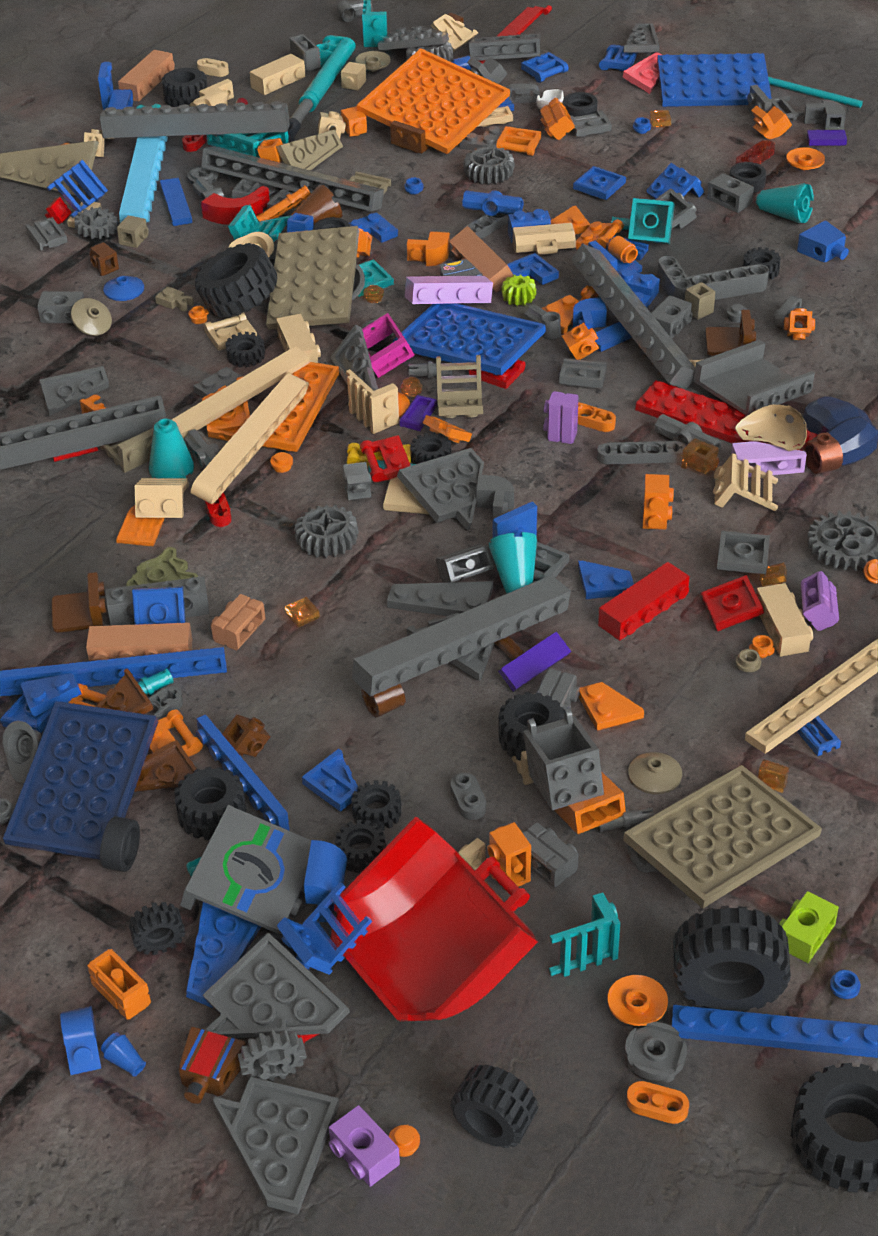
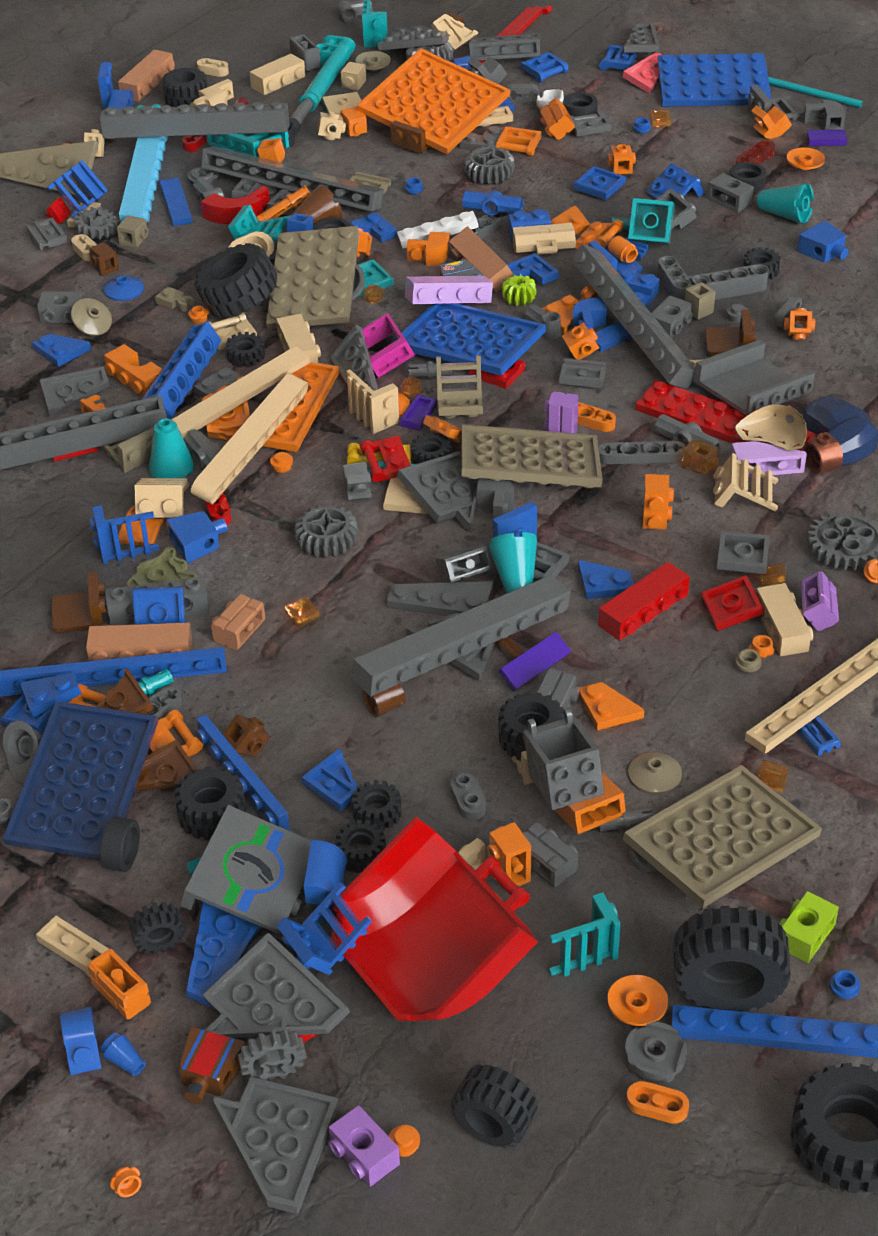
(60, 348): none -> blue wing
(70, 943): none -> tan plate
(81, 245): none -> tan beam
(107, 535): none -> blue plate
(124, 366): none -> orange arch
(126, 1181): none -> orange plate
(185, 367): none -> blue brick
(195, 534): none -> blue torso
(311, 150): dark tan wing -> none
(339, 102): none -> tan plate
(447, 224): none -> white plate
(530, 456): none -> dark tan plate
(621, 159): none -> orange brick

